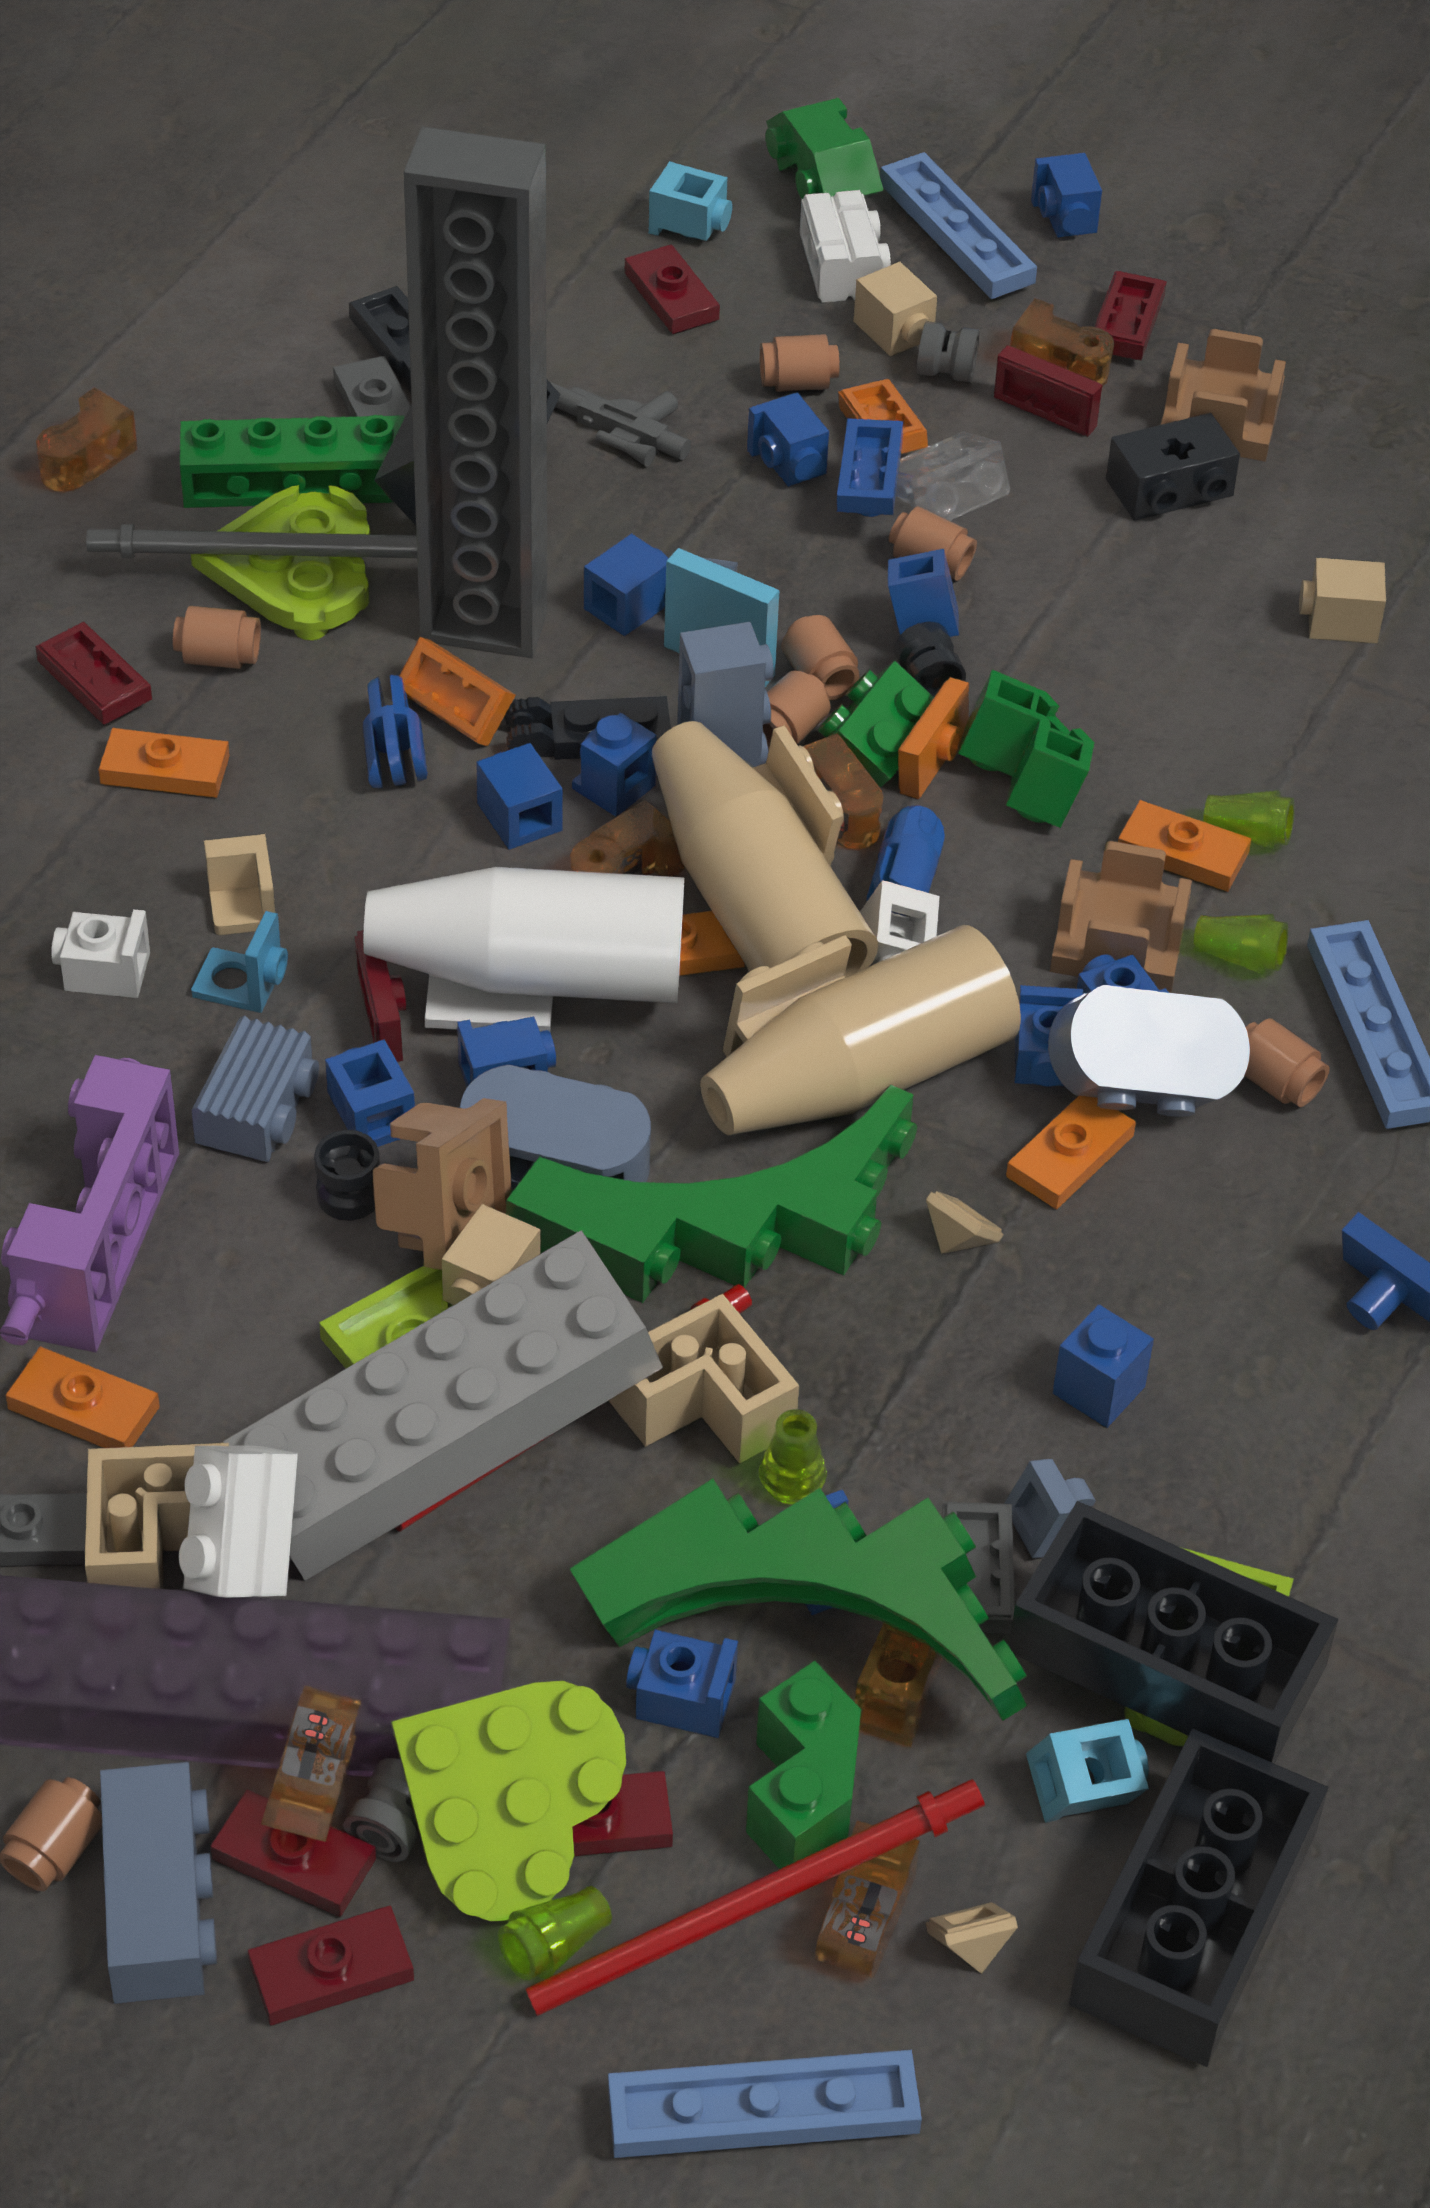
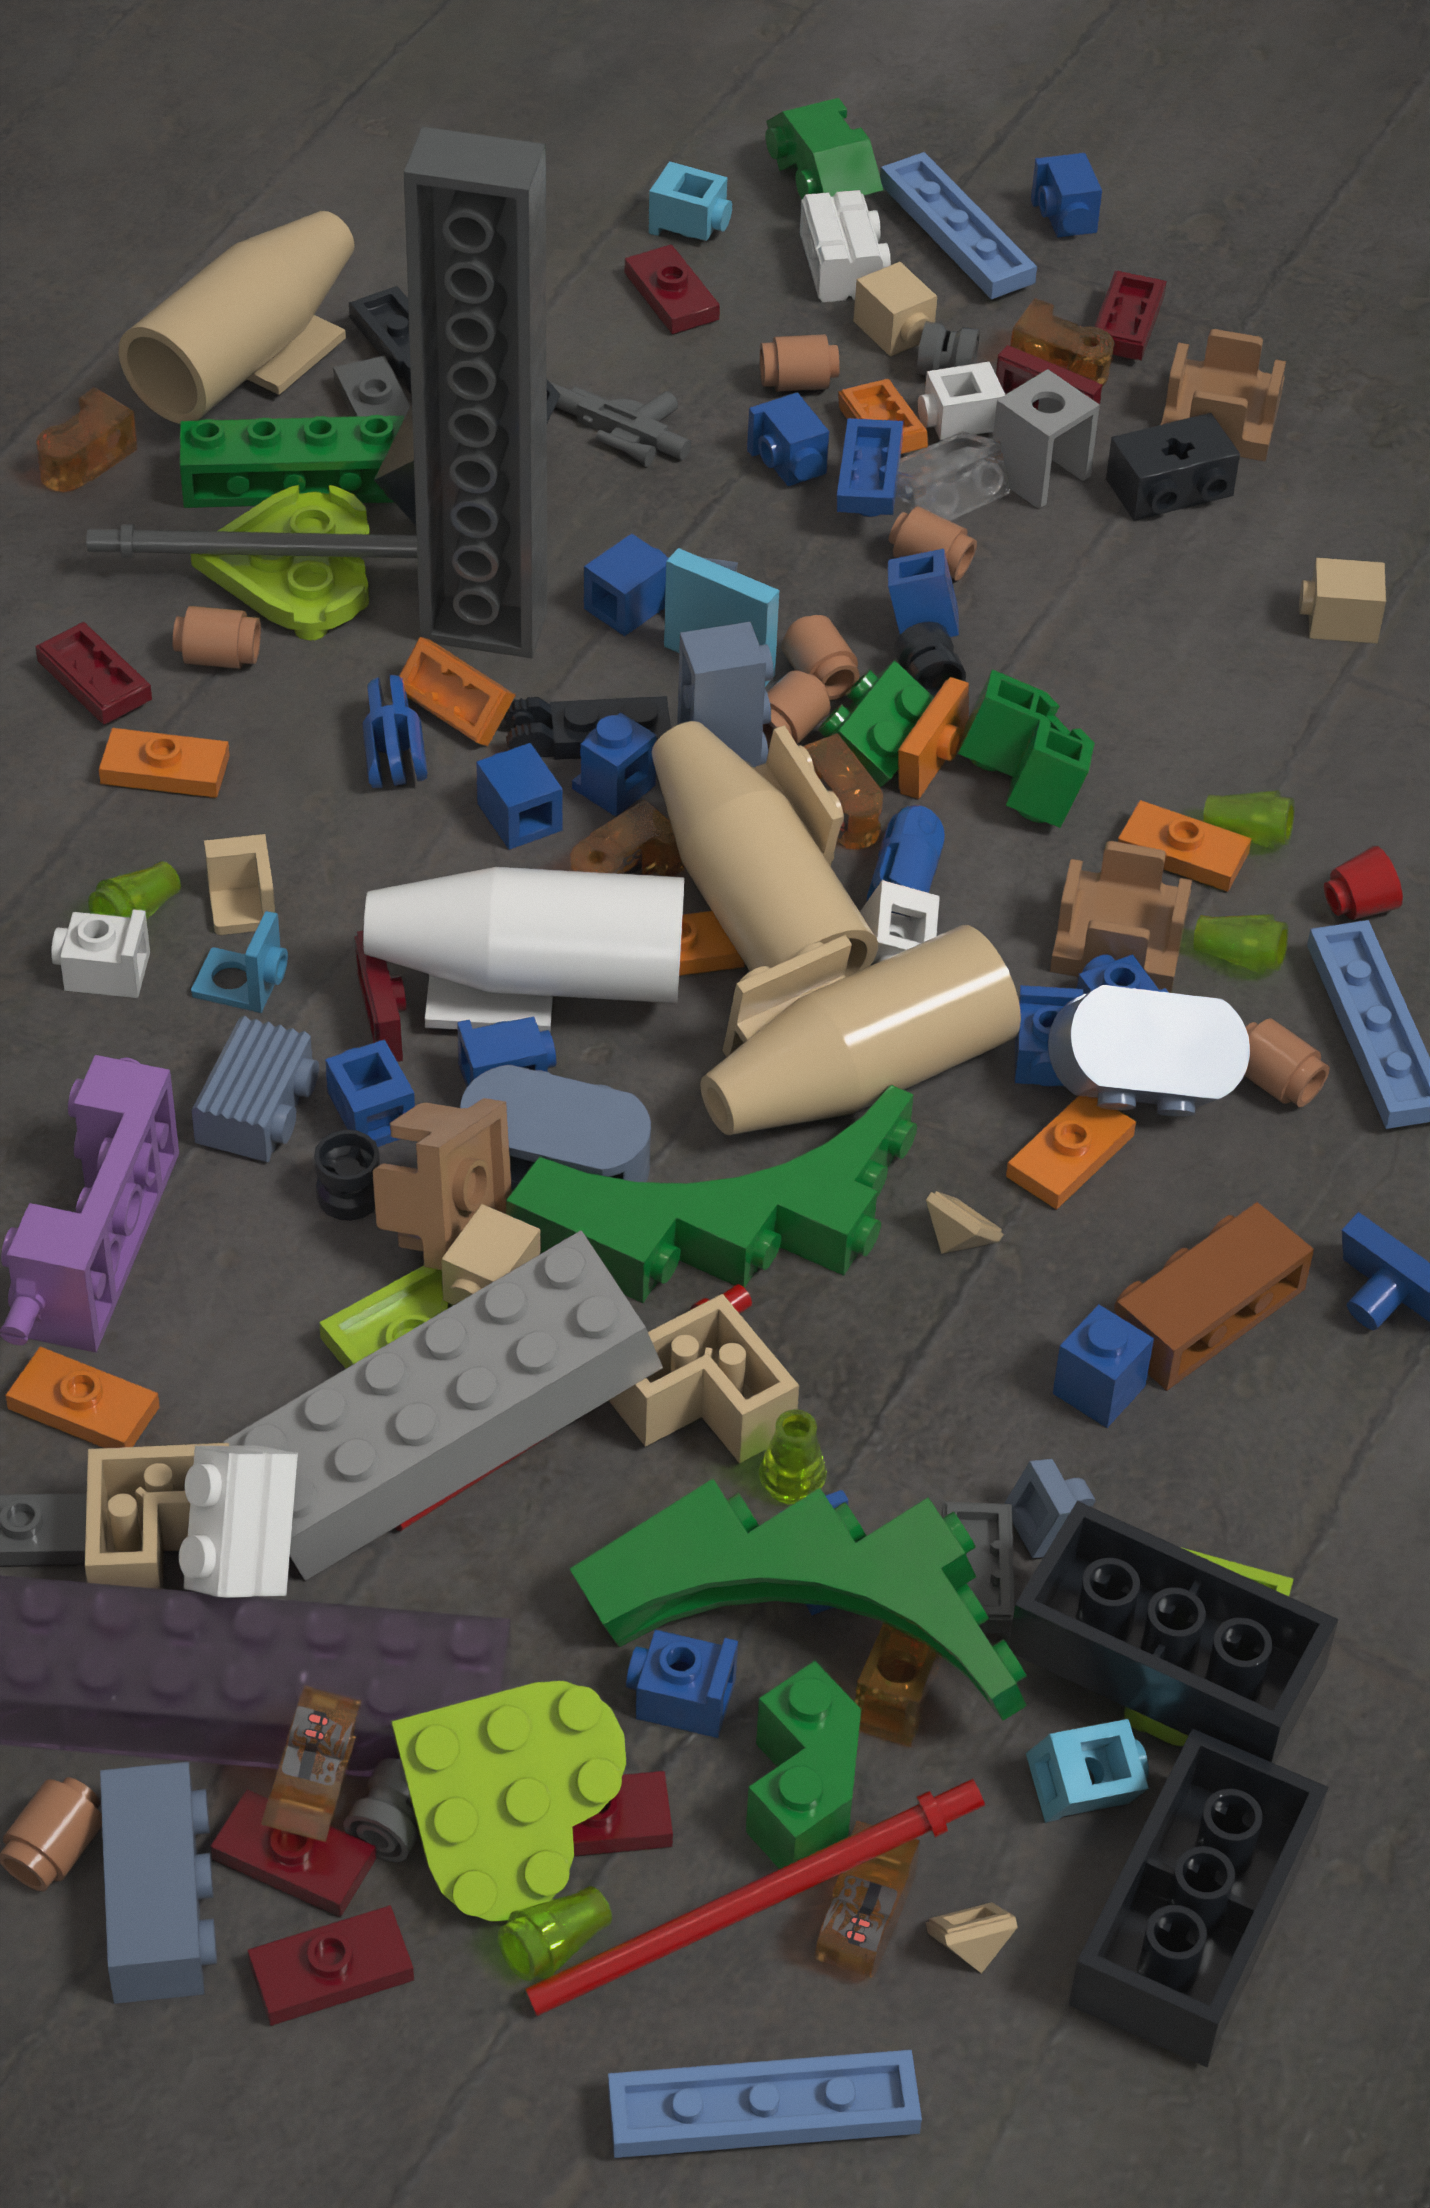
(136, 890): none -> clear neon green cone
(240, 320): none -> tan piece
(960, 400): none -> white brick
(1057, 431): none -> light grey piece
(1216, 1291): none -> dark orange brick
(1364, 885): none -> red hat

